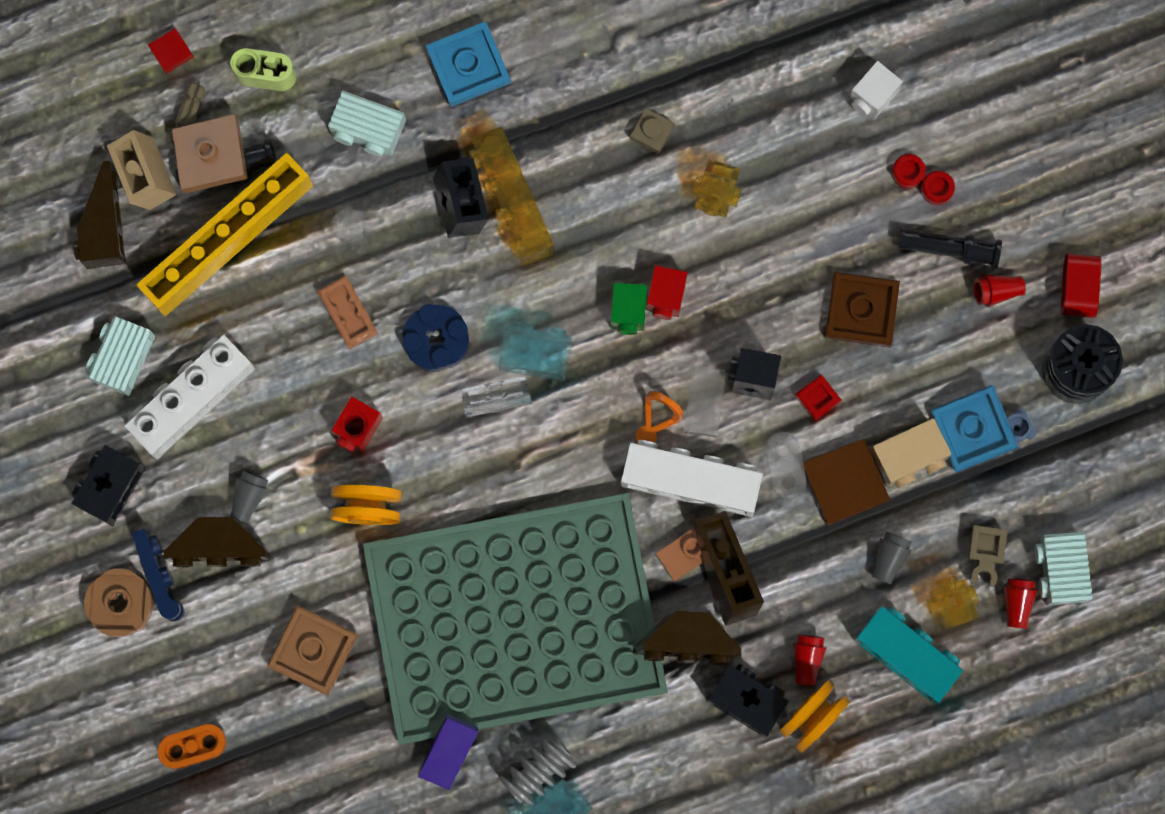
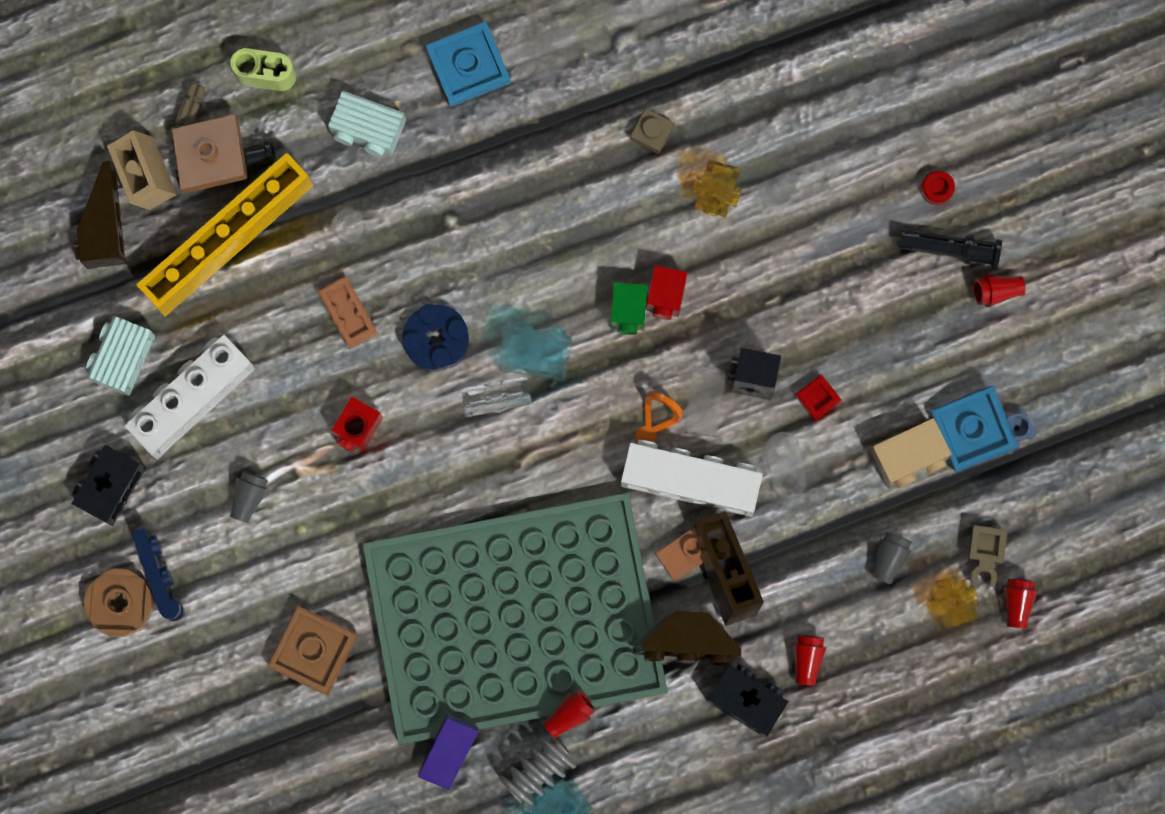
(170, 51): red tile -> none
(192, 745): orange plate -> none
(215, 542): dark brown slope -> none
(365, 505): light orange wheel -> none
(460, 198): black brick -> none
(515, 201): clear yellow brick -> none
(570, 713): none -> red cone
(814, 716): light orange wheel -> none
(846, 482): reddish brown tile -> none
(862, 309): reddish brown tile -> none
(875, 91): white brick -> none
(908, 171): red tile -> none
(909, 654): teal brick -> none
(1064, 568): light aqua brick -> none
(1068, 376): black wheel -> none
(1080, 285): red beam -> none

